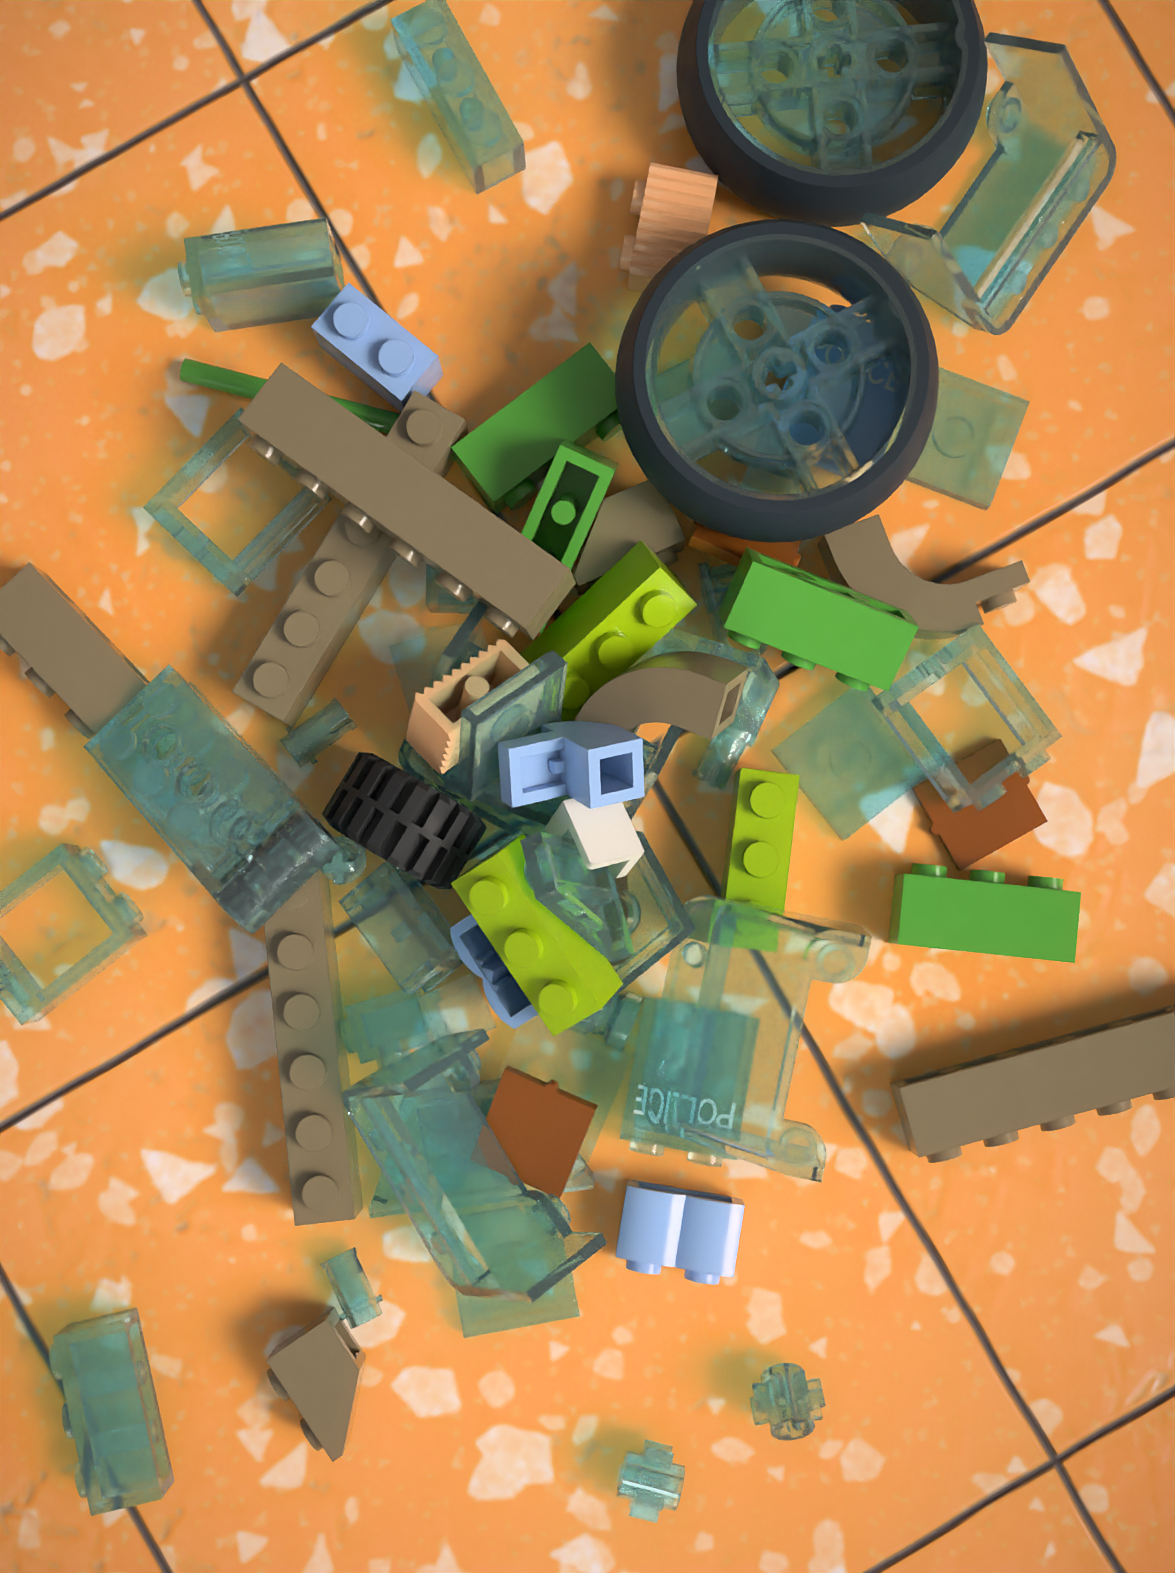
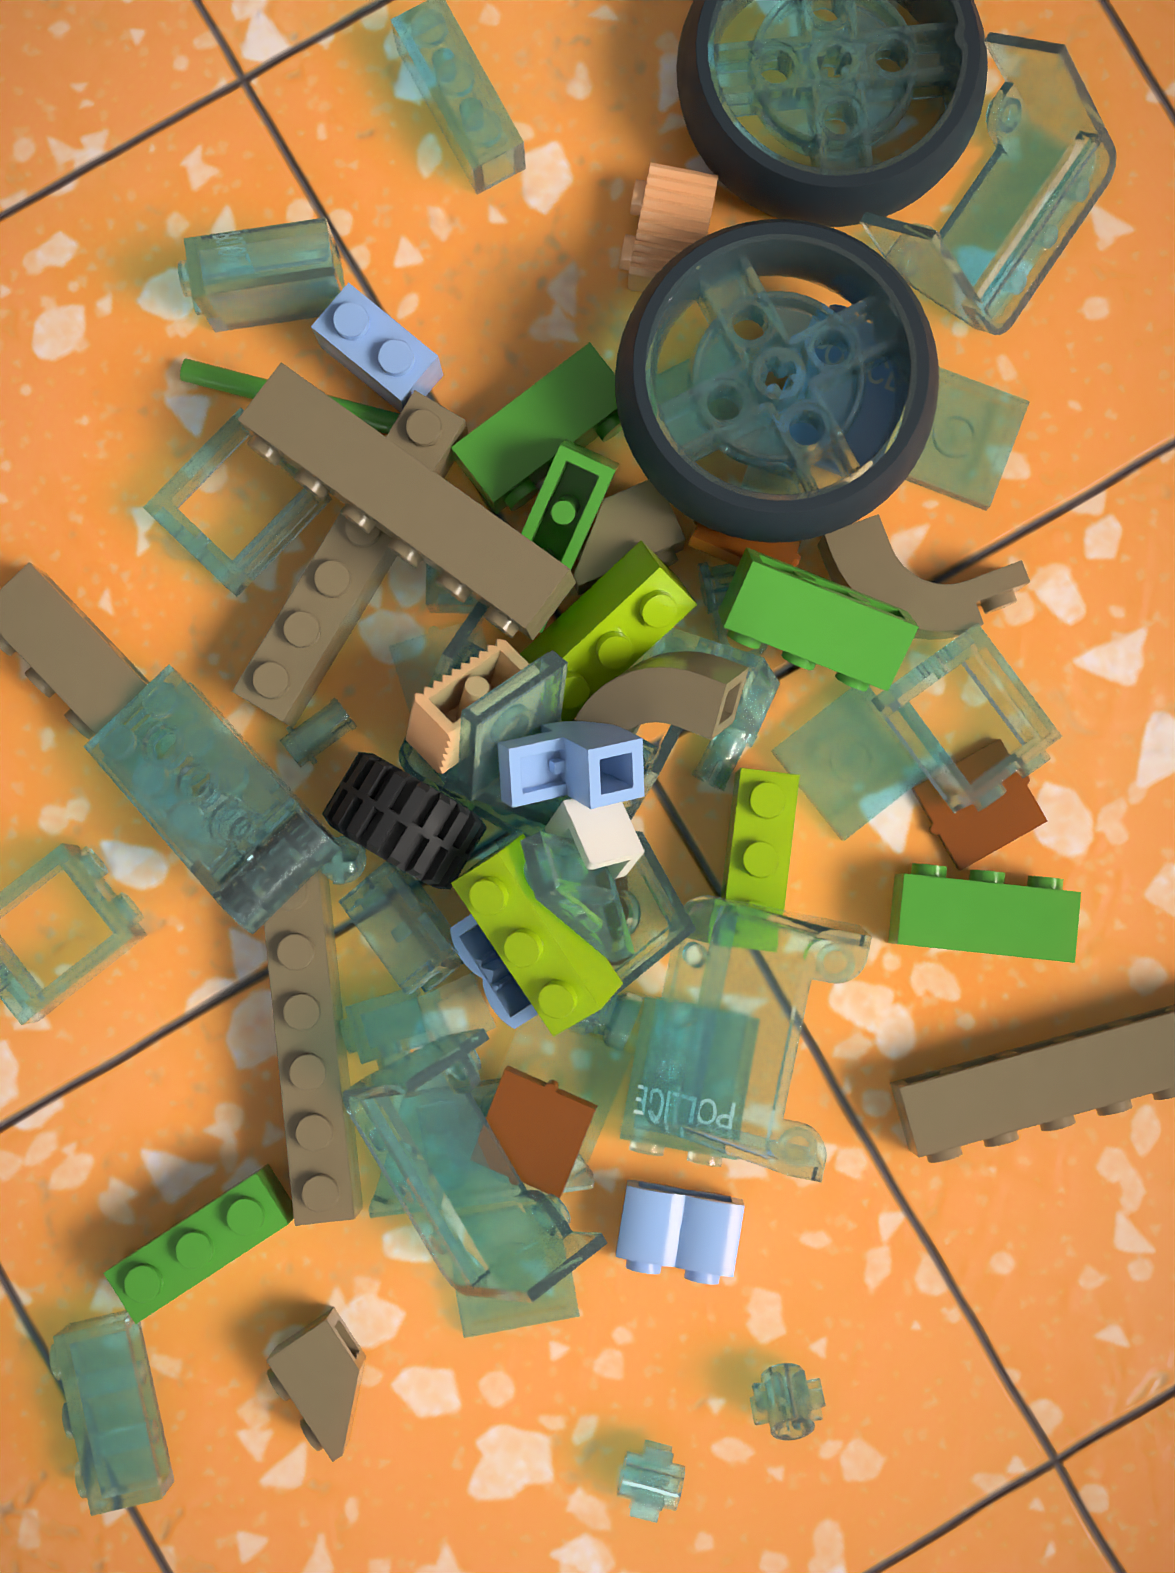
(201, 1244): none -> bright green brick
(352, 1288): clear light blue pin -> none

